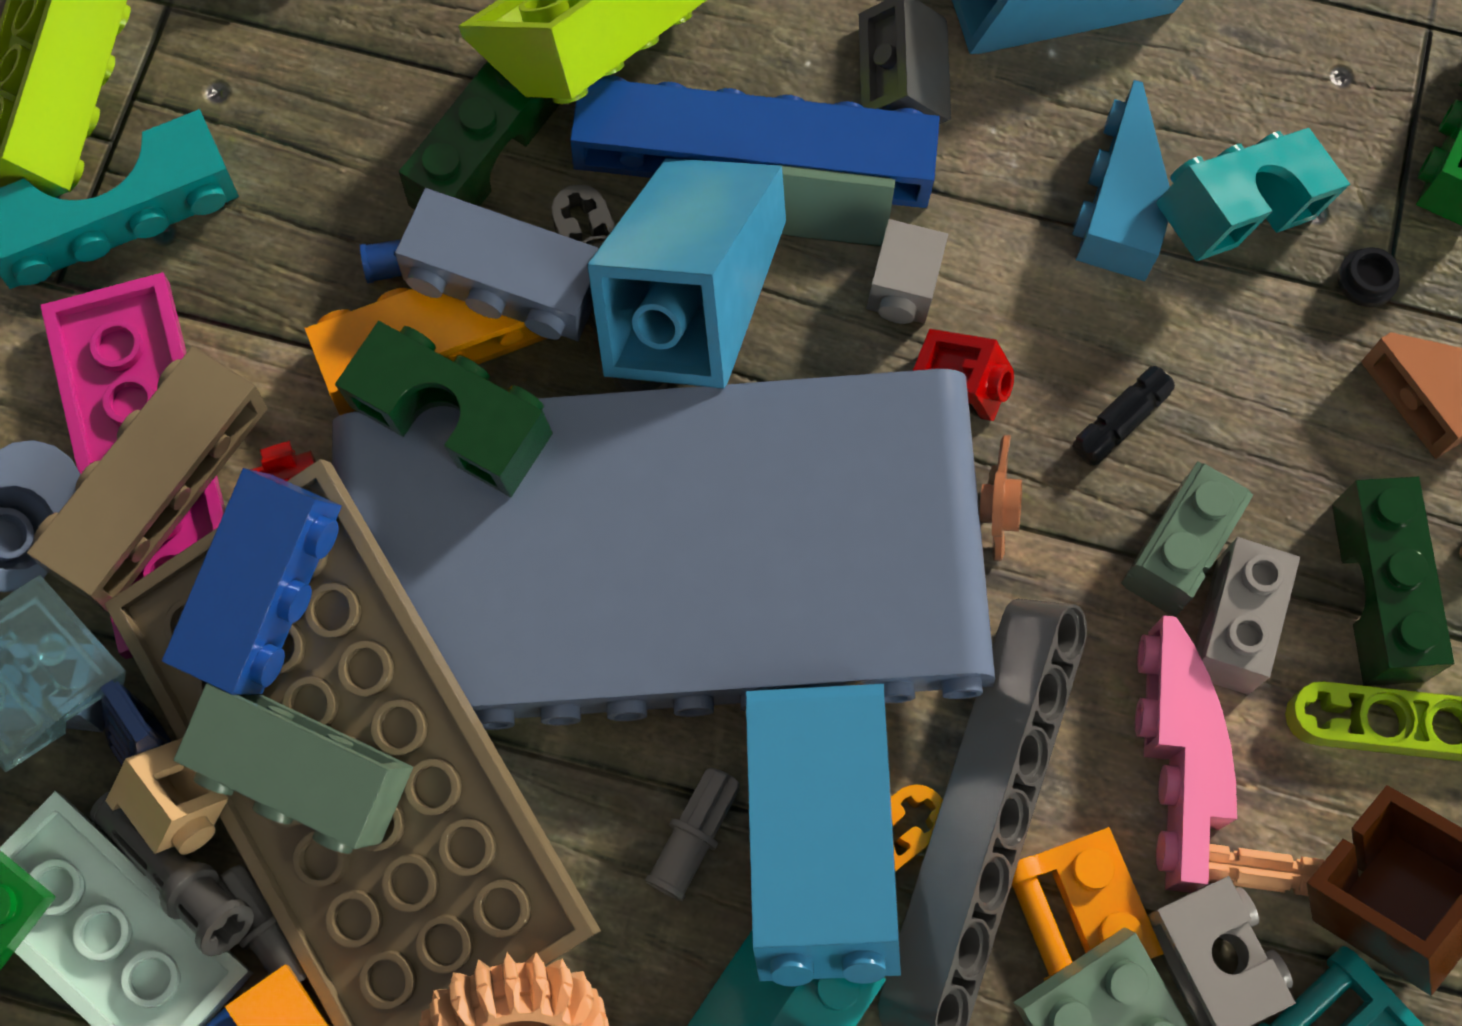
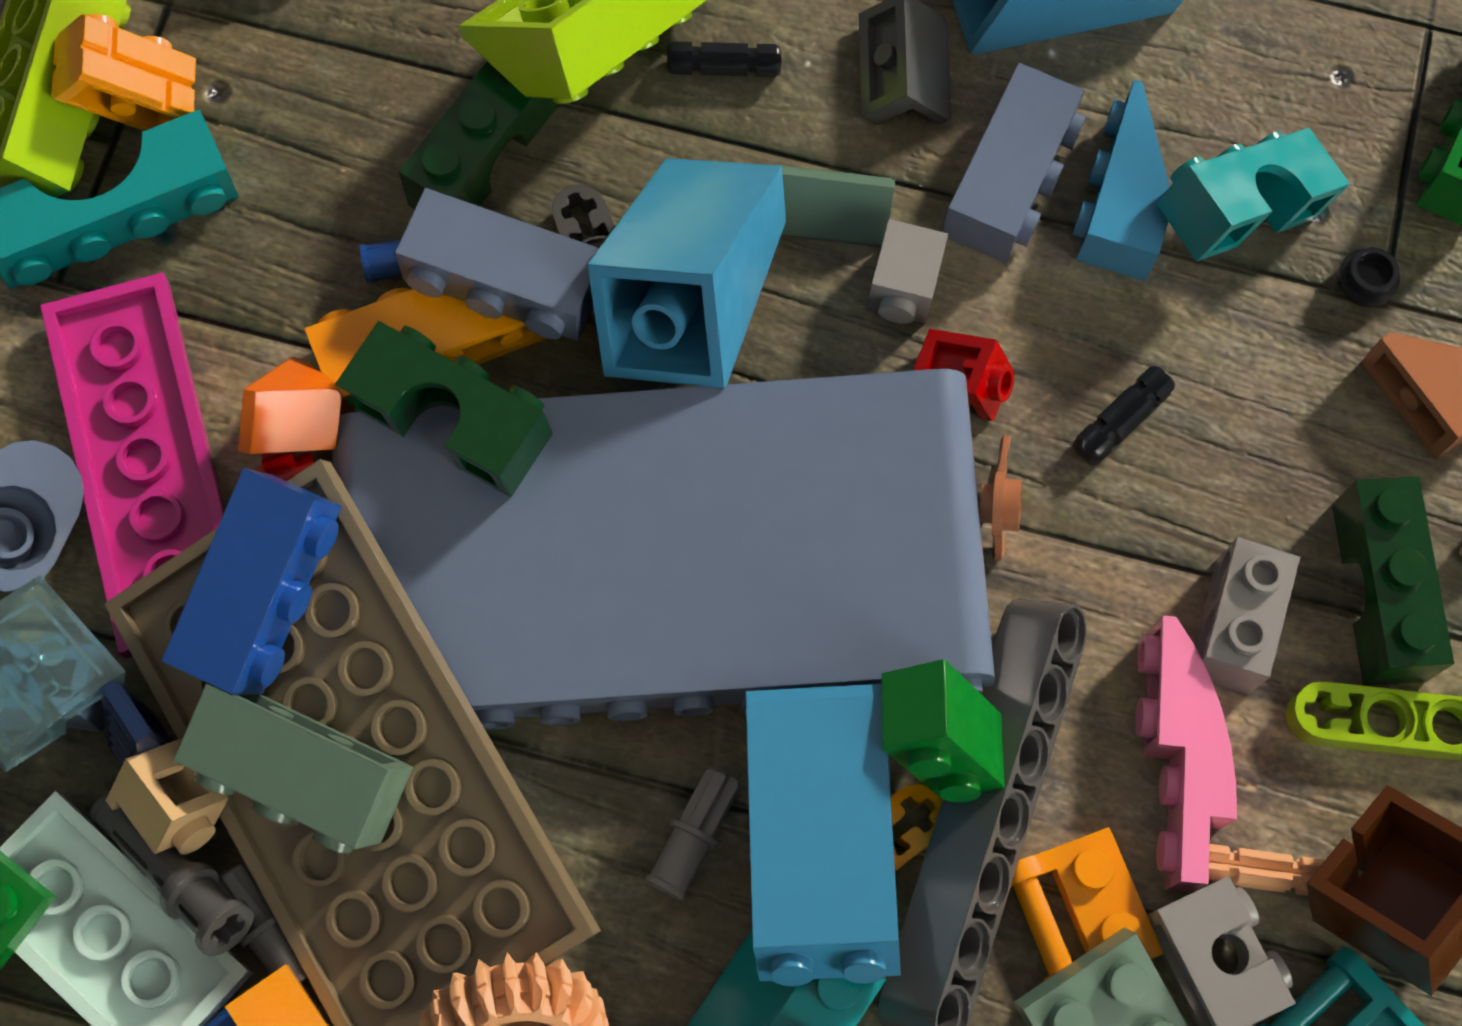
(121, 73): none -> light orange brick
(148, 477): dark tan brick -> none
(290, 411): none -> orange slope
(638, 125): blue brick -> none
(724, 59): none -> black axle
(942, 731): none -> green brick
(1015, 164): none -> sand blue brick
(1187, 539): sand green brick -> none

